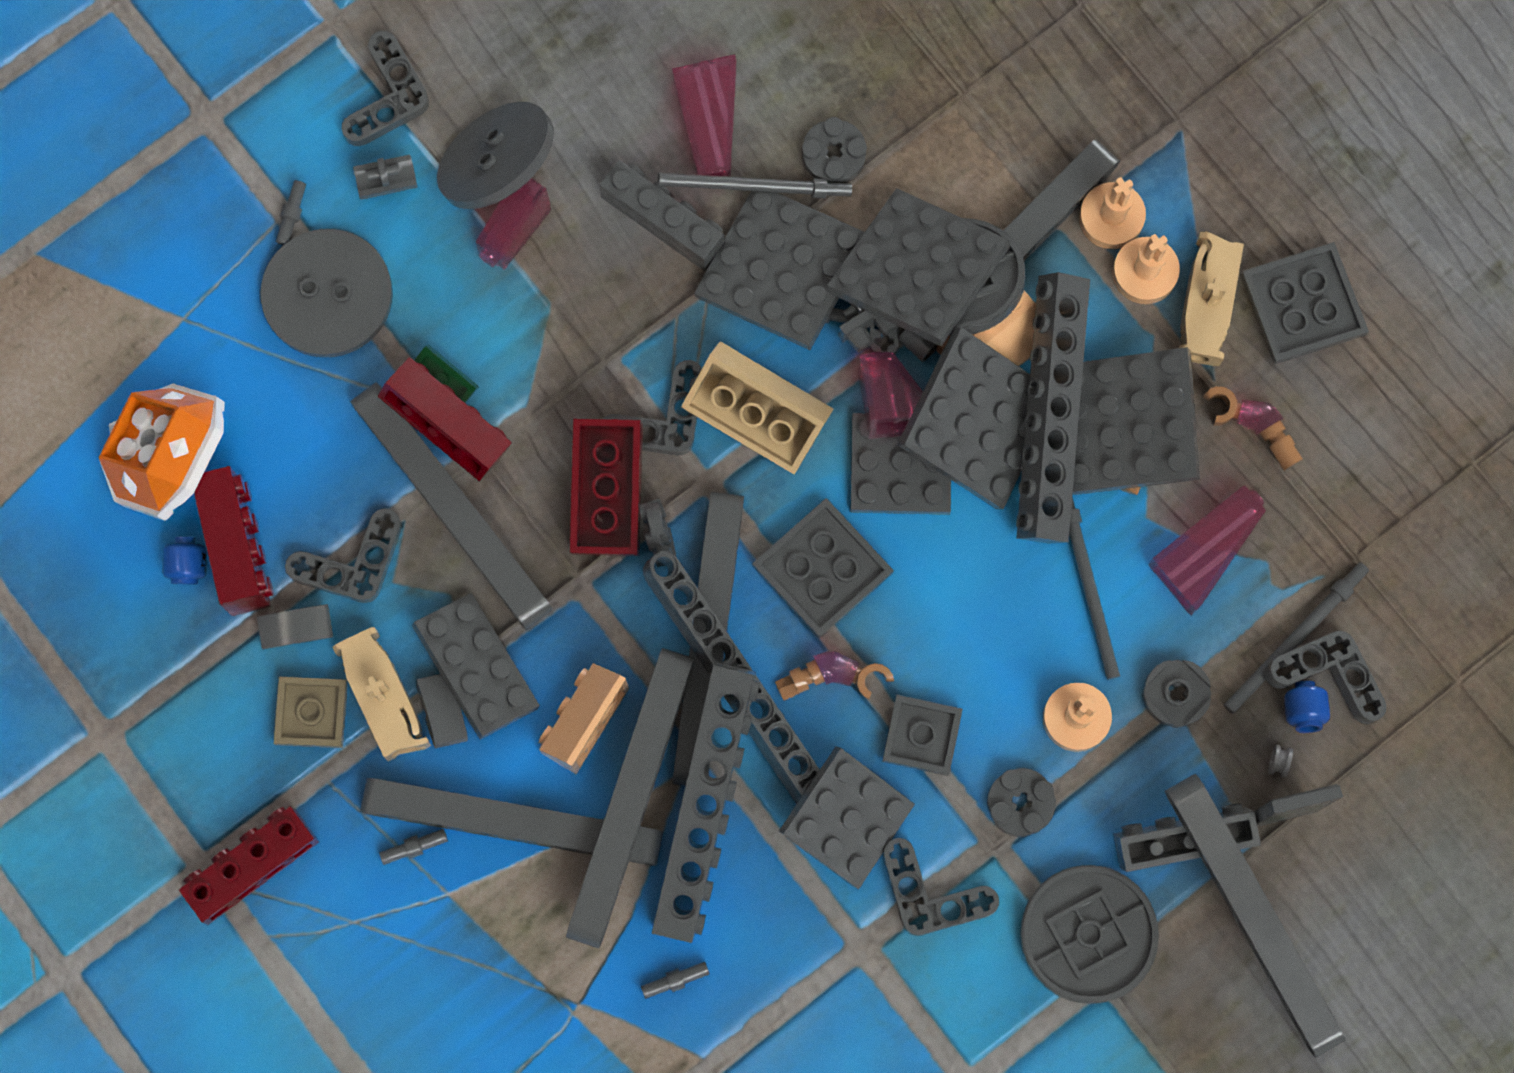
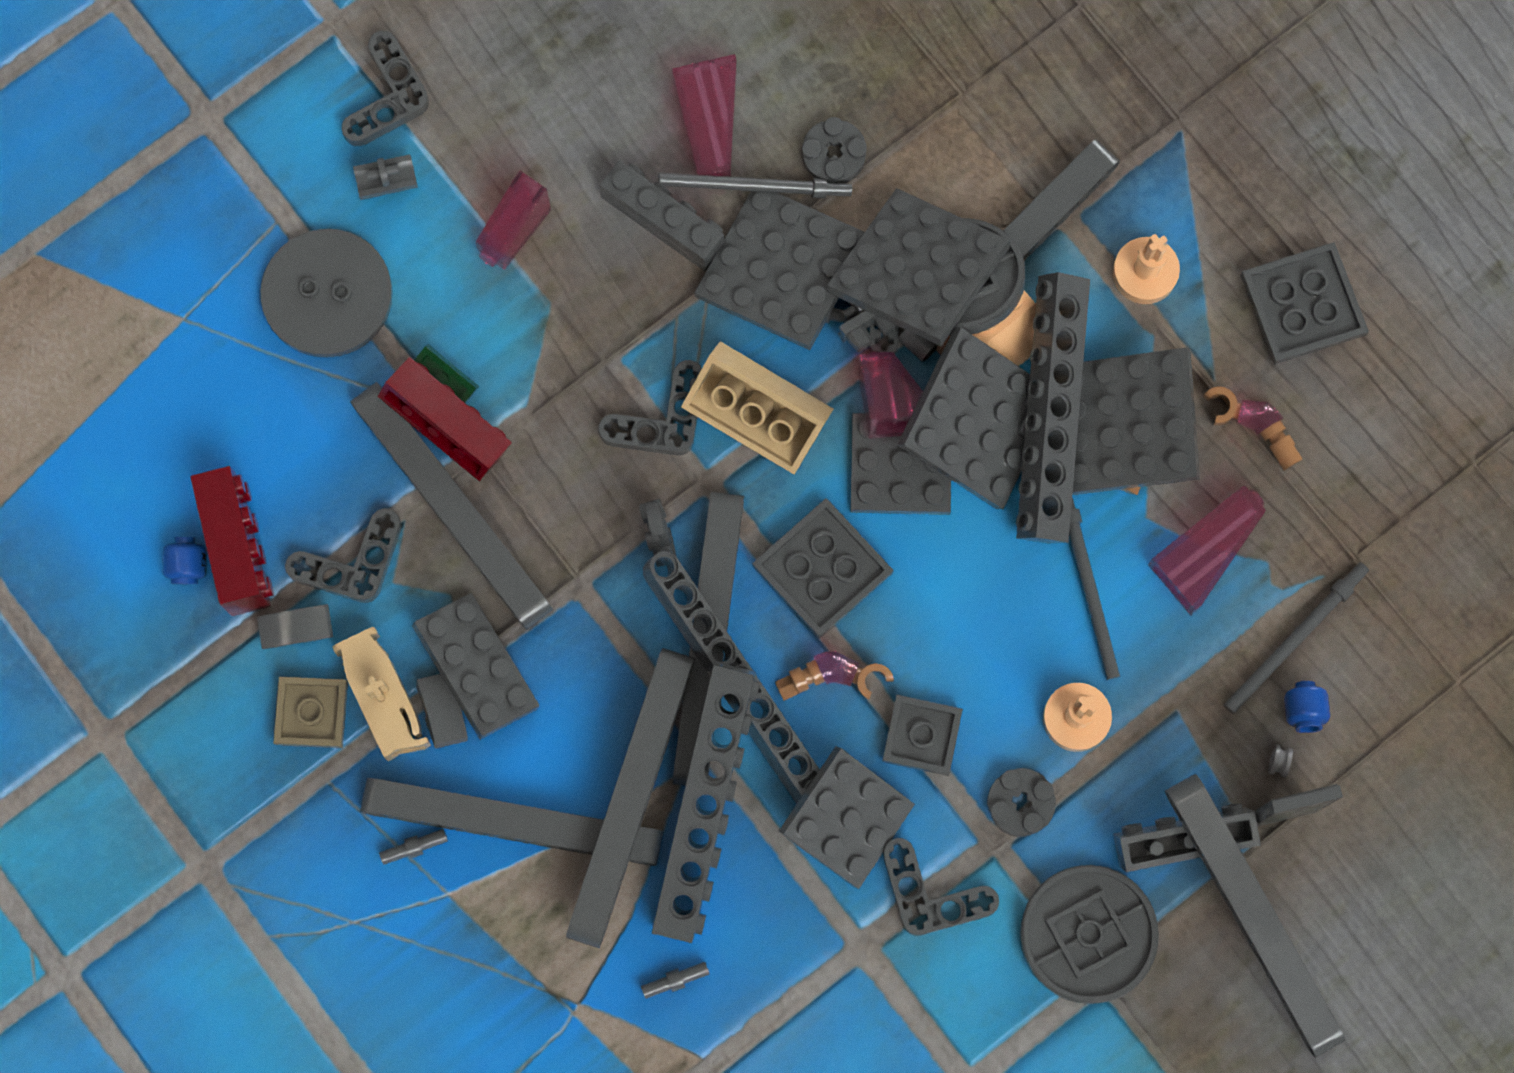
(161, 448): orange piece -> none
(248, 865): dark red brick -> none
(291, 212): dark grey bar -> none
(495, 155): dark grey plate -> none
(583, 717): light nougat slope -> none
(606, 487): dark red brick -> none
(1112, 214): light nougat piece -> none
(1157, 693): dark grey plate -> none
(1210, 298): tan piece -> none
(1338, 663): dark grey beam -> none

